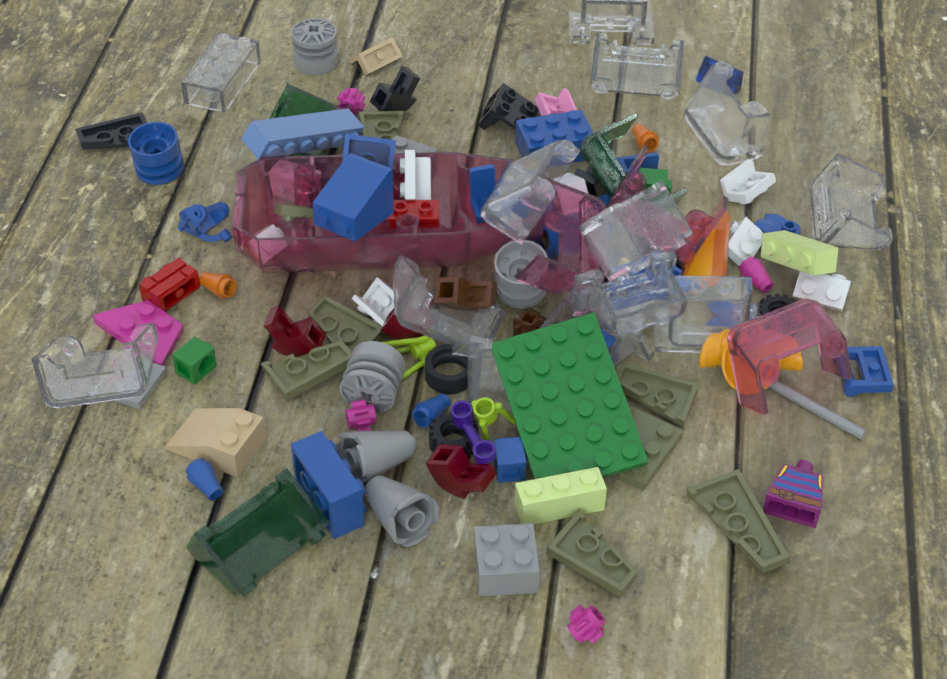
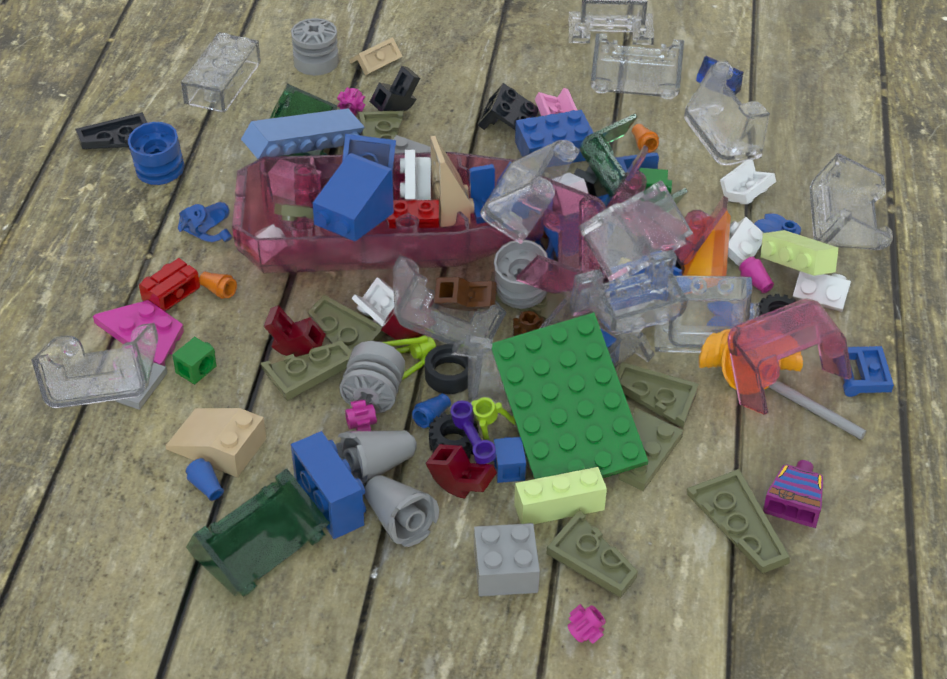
(448, 186): none -> tan slope

